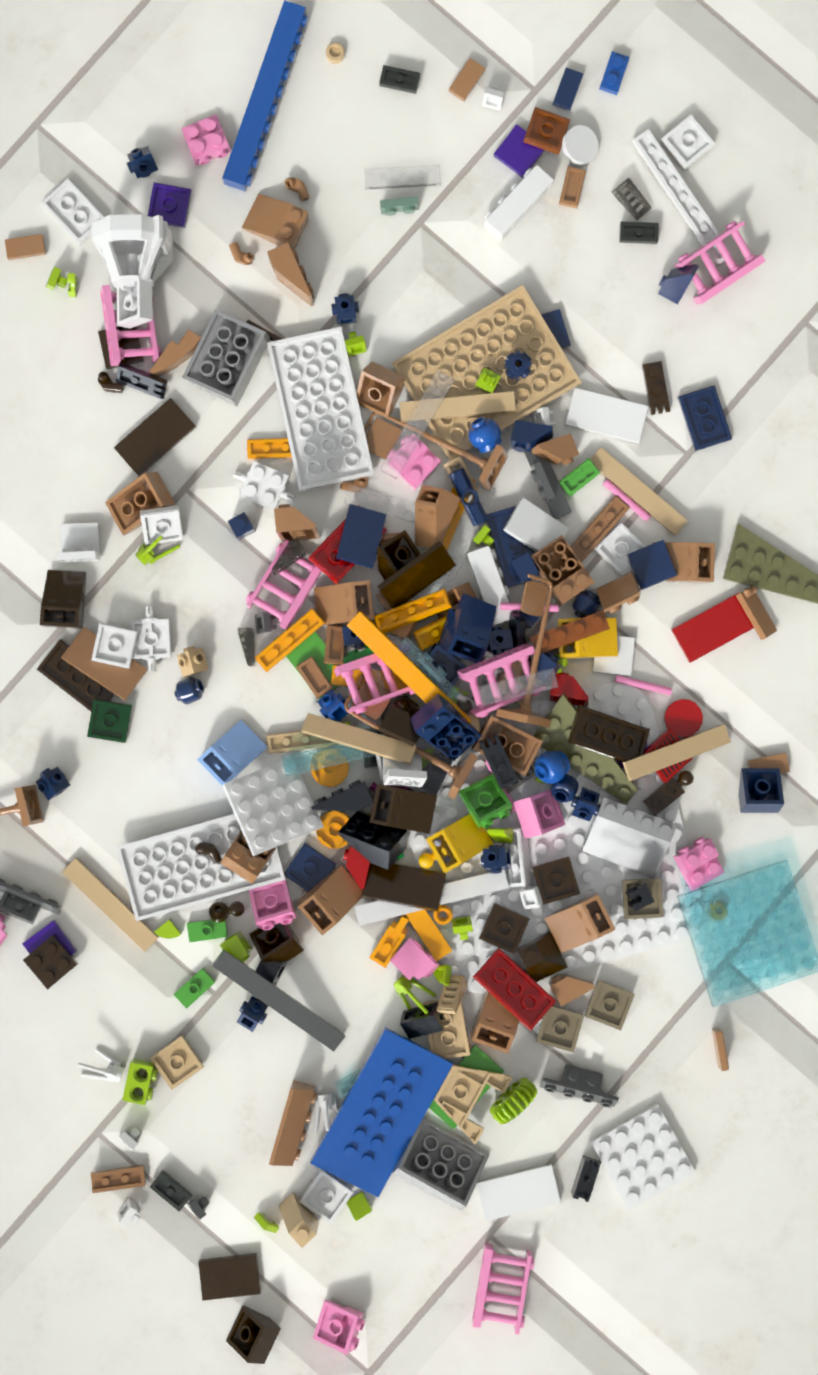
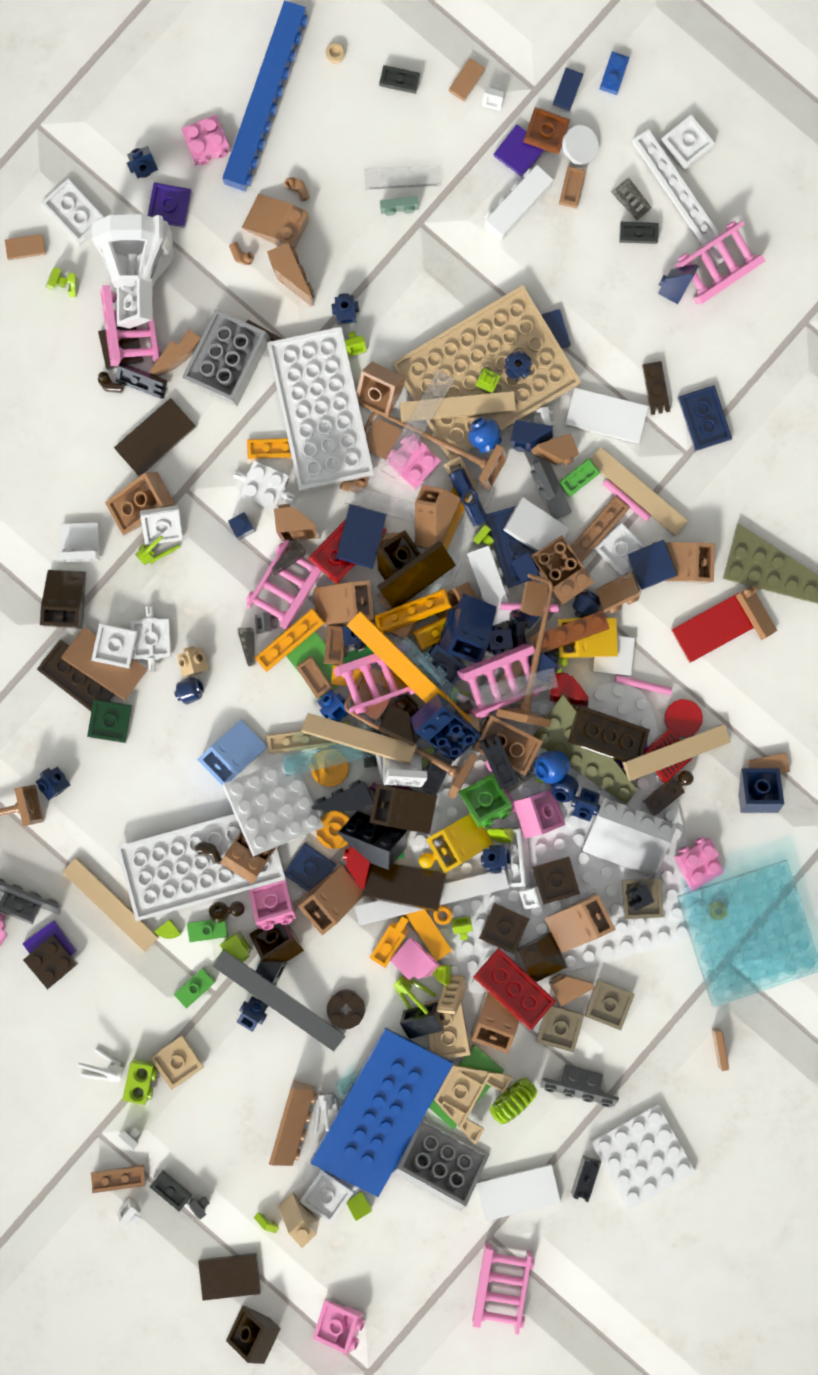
(354, 1002): none -> dark brown plate

